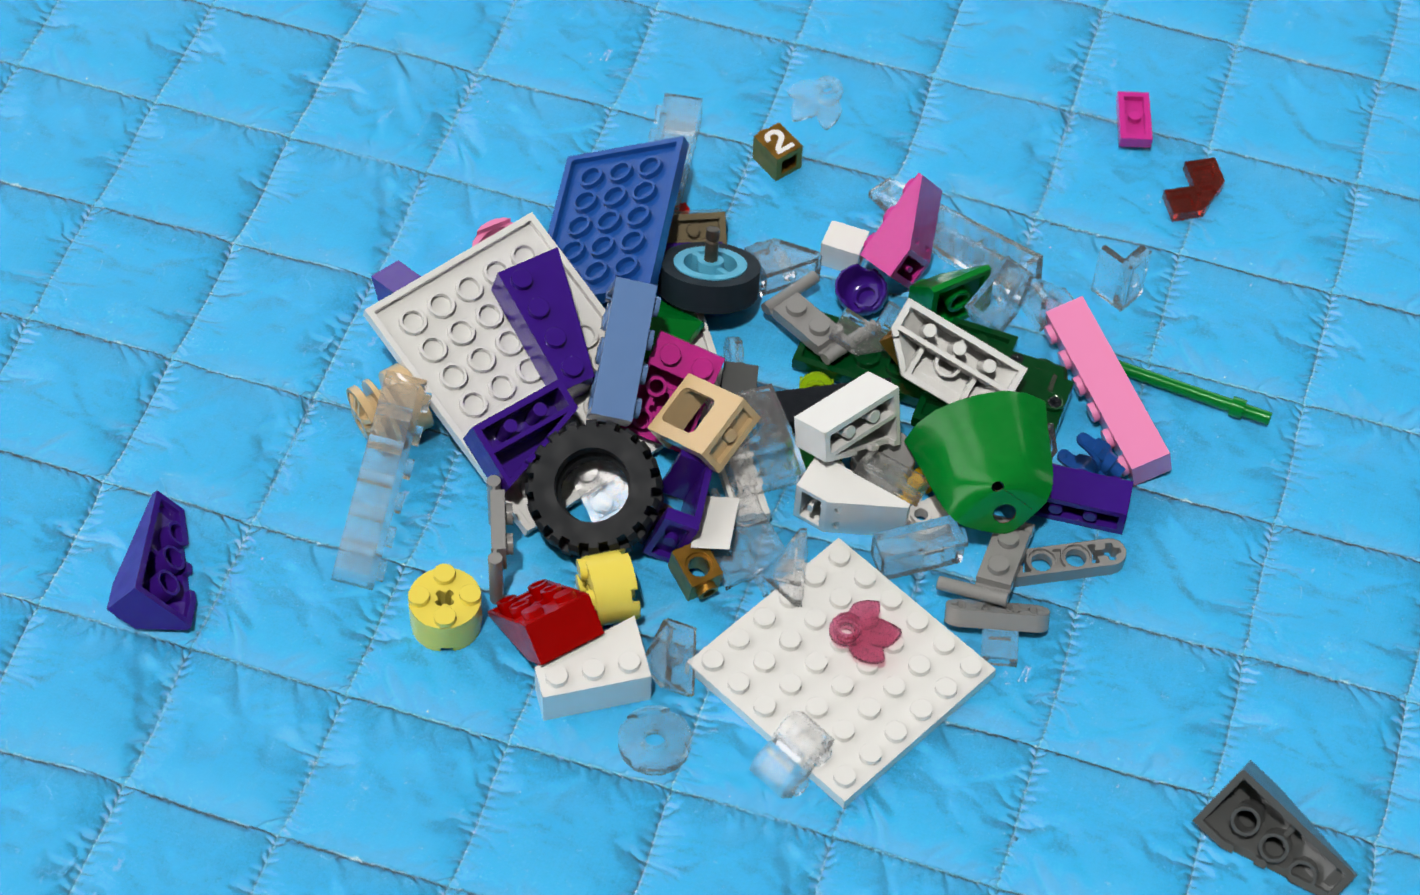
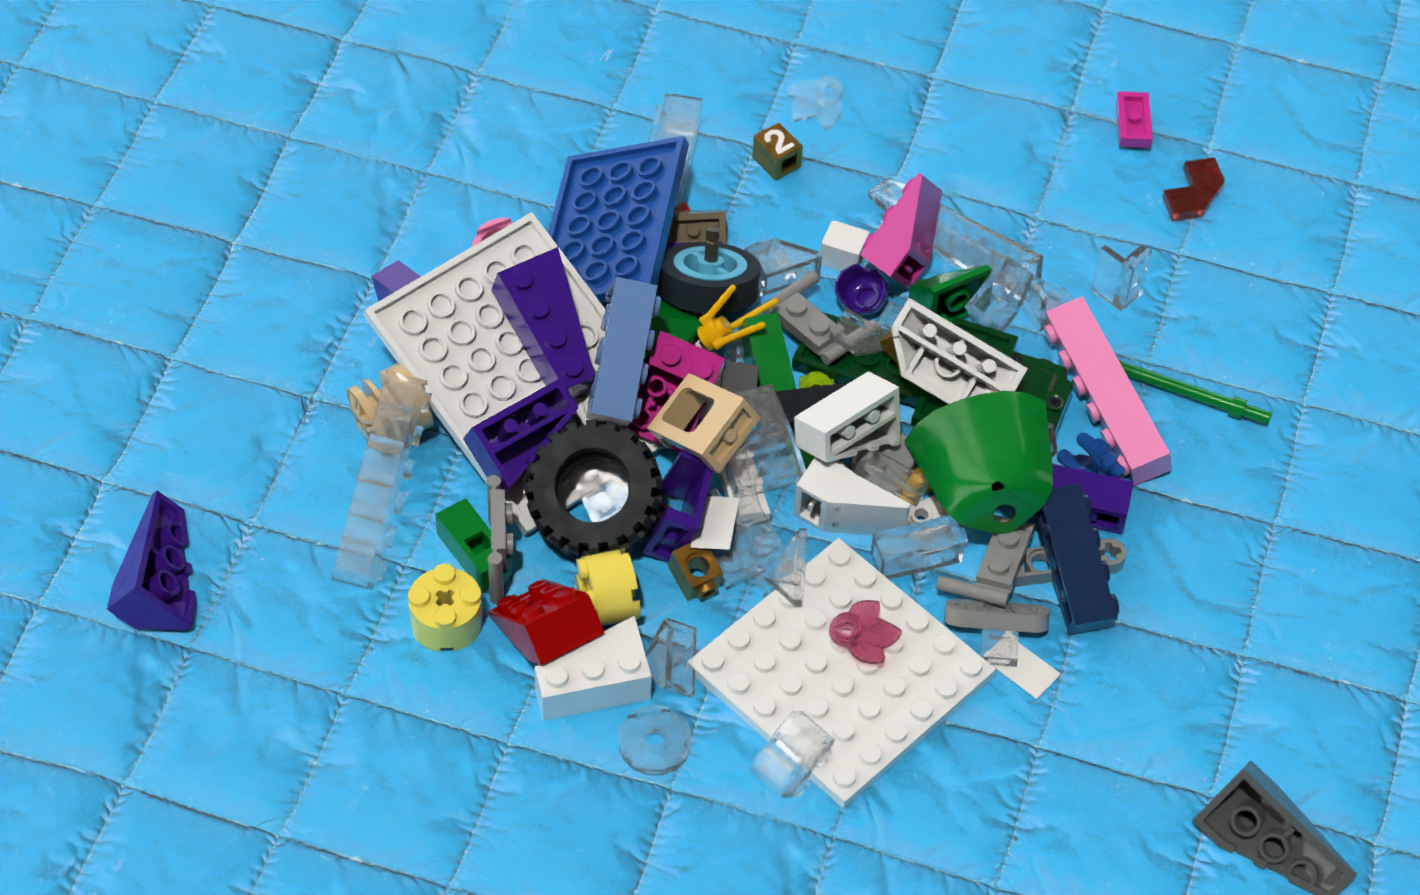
(468, 541): none -> green brick
(717, 331): none -> yellow plant
(769, 352): none -> green slope
(1031, 672): none -> white sticker
(1076, 561): none -> dark blue brick

